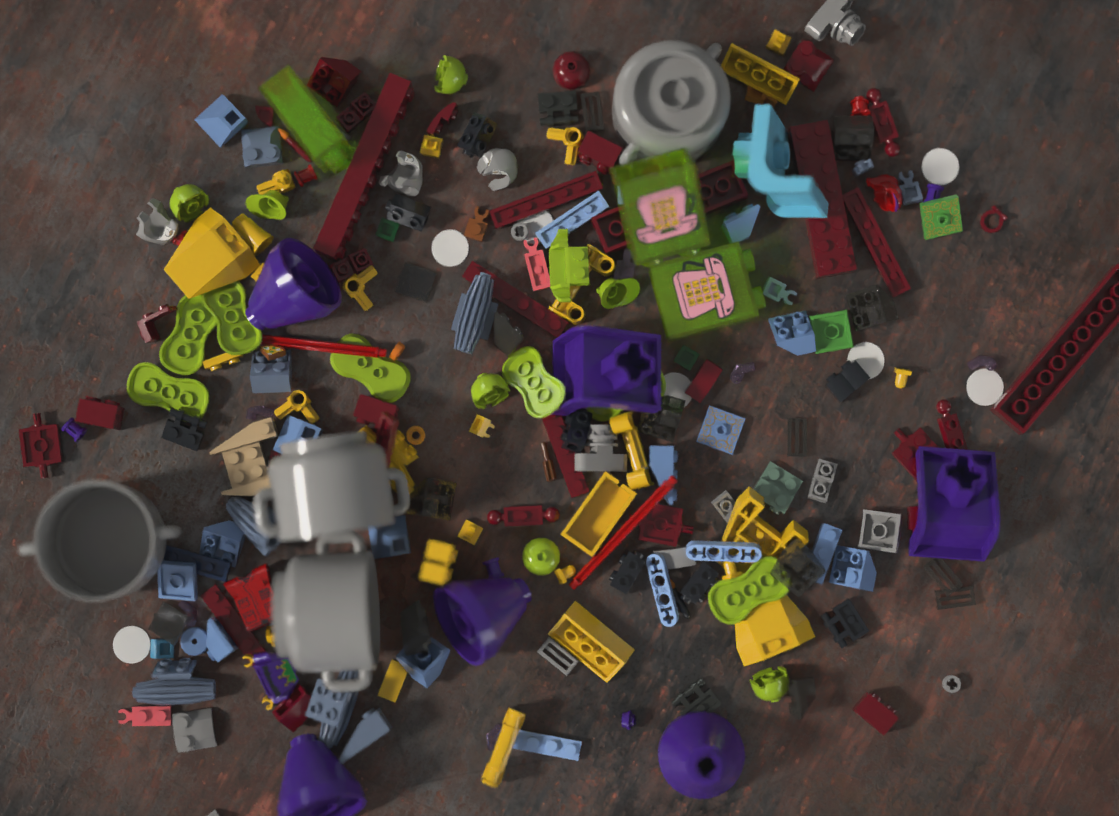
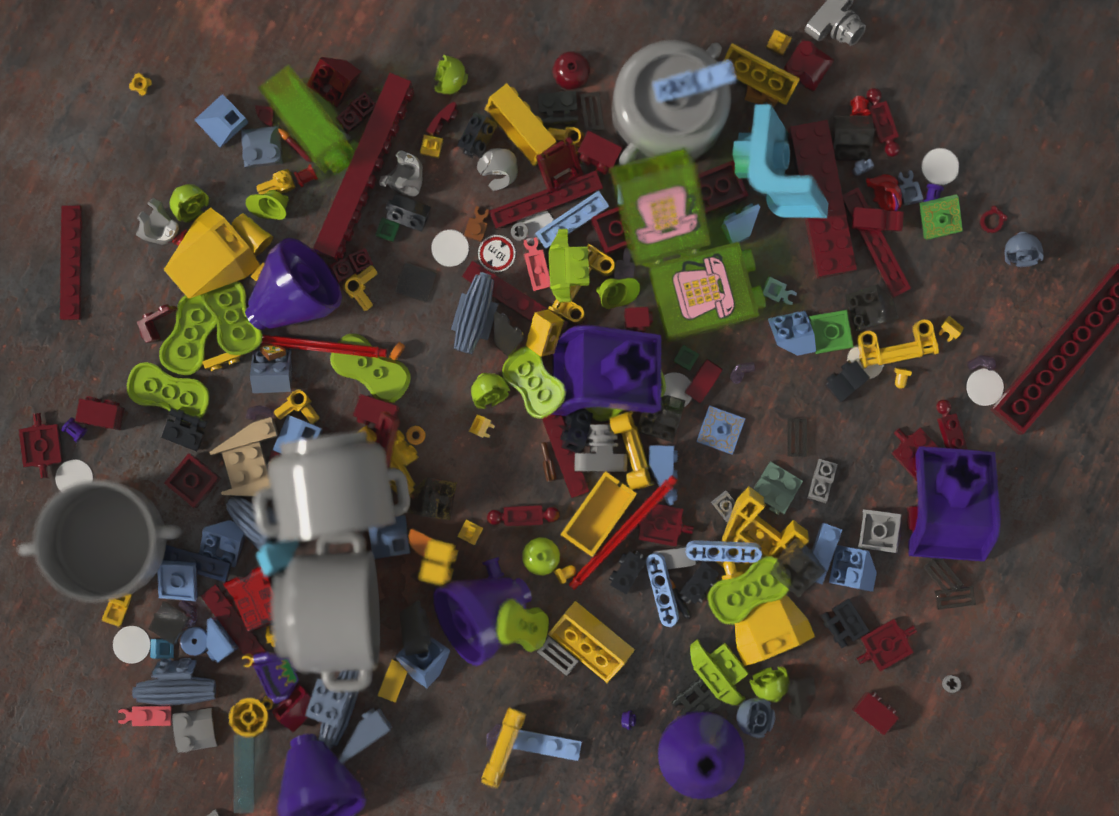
(70, 263): none -> dark red plate
(71, 473): none -> white sticker
(116, 610): none -> yellow slope
(138, 78): none -> yellow plate
(192, 480): none -> dark red brick
(243, 774): none -> clear light blue plate
(249, 717): none -> yellow cylinder
(276, 557): none -> medium azure slope
(419, 541): none -> orange brick
(496, 253): none -> sticker
(520, 123): none -> yellow piece
(522, 626): none -> lime plate
(544, 332): none -> yellow brick
(556, 160): none -> dark red container
(638, 319): none -> dark red brick
(694, 82): none -> light blue slope
(719, 671): none -> lime plate
(755, 717): none -> sand blue cylinder
(877, 219): none -> dark red piece
(886, 645): none -> dark red plate
(897, 352): none -> yellow piece
(952, 328): none -> yellow tile
(1023, 250): none -> sand blue cylinder

